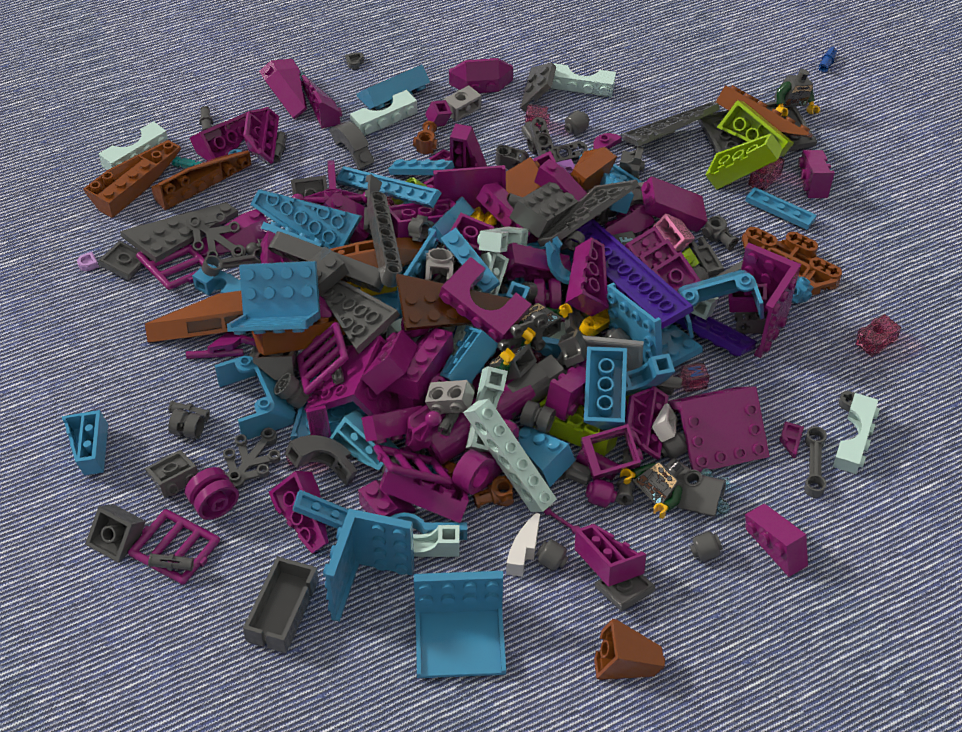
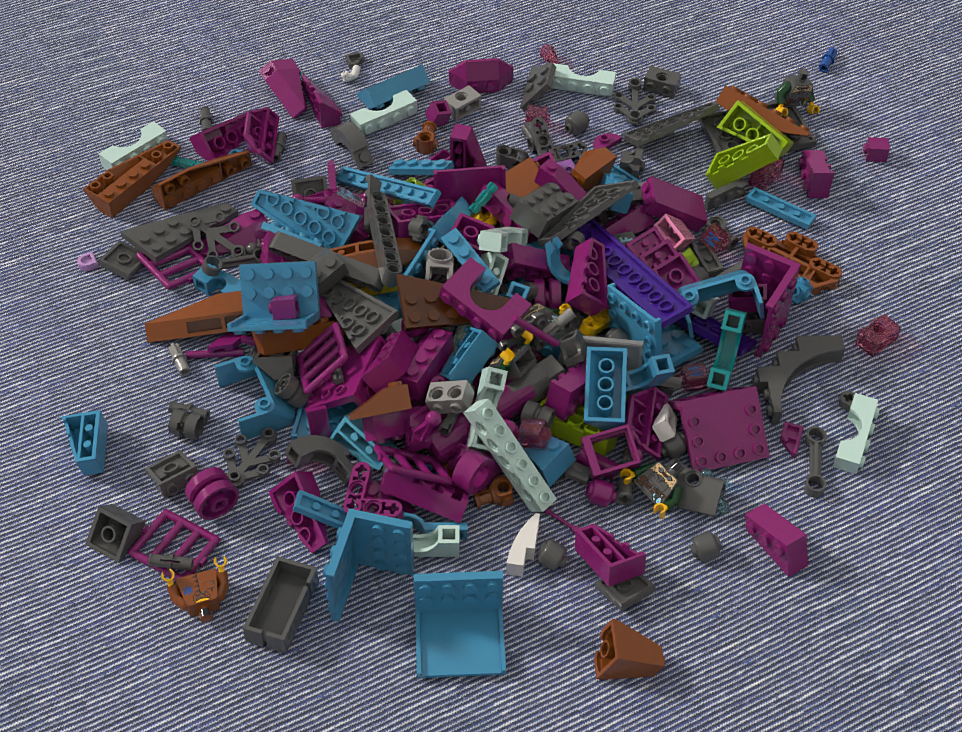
(179, 359): none -> light grey axle
(200, 591): none -> dark orange torso
(284, 307): none -> magenta brick
(351, 197): none -> clear piece
(352, 75): none -> white arm
(364, 503): none -> magenta beam
(387, 400): none -> dark orange slope
(460, 449): none -> magenta plate
(483, 198): none -> teal axle
(534, 433): none -> clear pink brick
(535, 331): none -> magenta bar
(548, 53): none -> clear pink cone
(559, 322): none -> light grey axle
(634, 117): none -> dark grey plant
(662, 81): none -> dark grey brick
(715, 238): none -> clear pink brick
(725, 193): none -> dark grey hinge
(731, 334): none -> teal arch
(787, 365): none -> dark grey arch
(876, 149): none -> magenta brick

